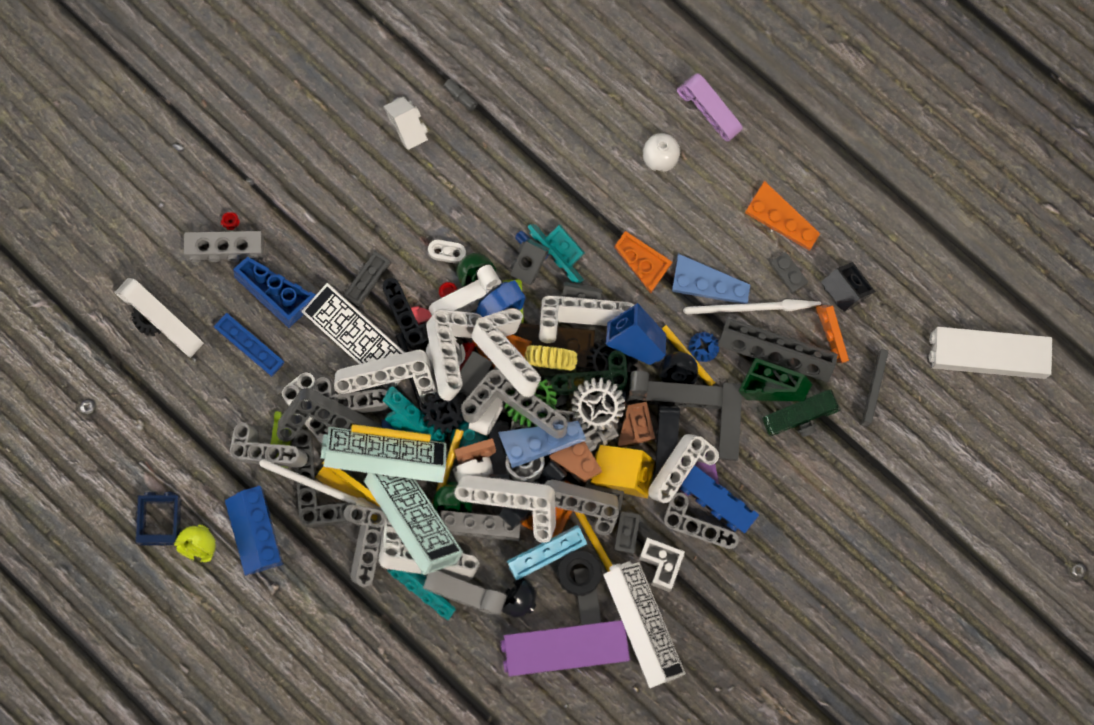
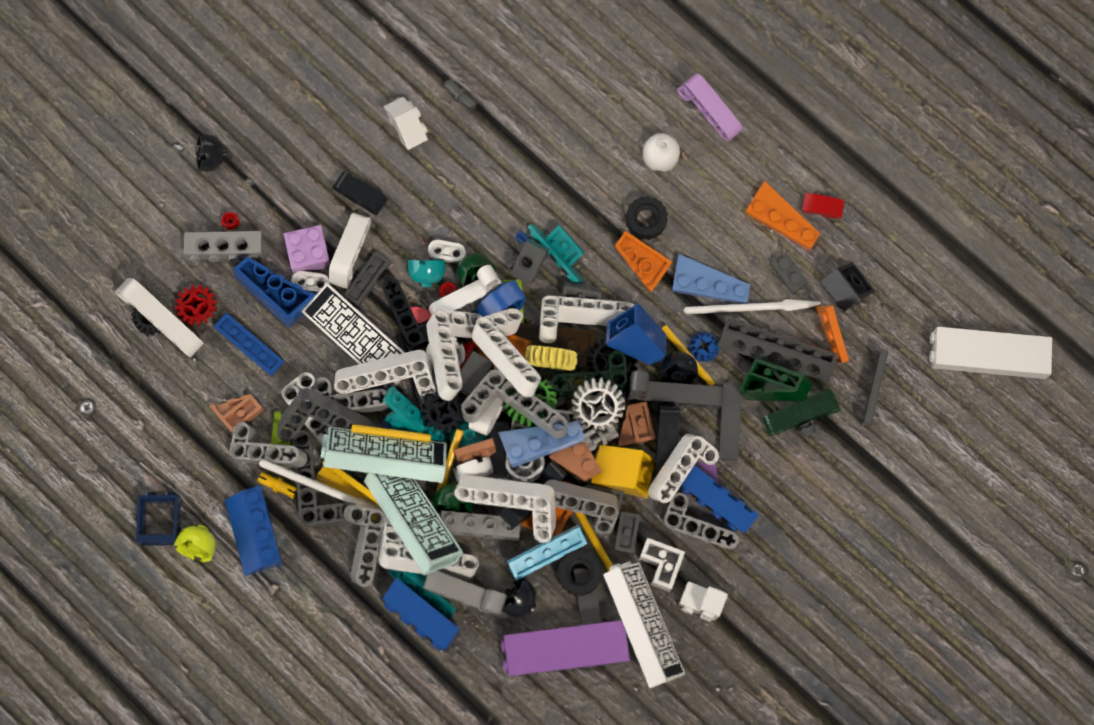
(188, 306): none -> red gear
(209, 153): none -> black cylinder
(237, 411): none -> nougat wing
(277, 484): none -> yellow pin
(307, 249): none -> lavender brick
(311, 280): none -> white plate
(348, 250): none -> white beam
(359, 193): none -> black beam
(421, 615): none -> blue slope
(426, 271): none -> teal cylinder
(653, 205): none -> black tyre
(703, 601): none -> white brick
(824, 205): none -> red slope

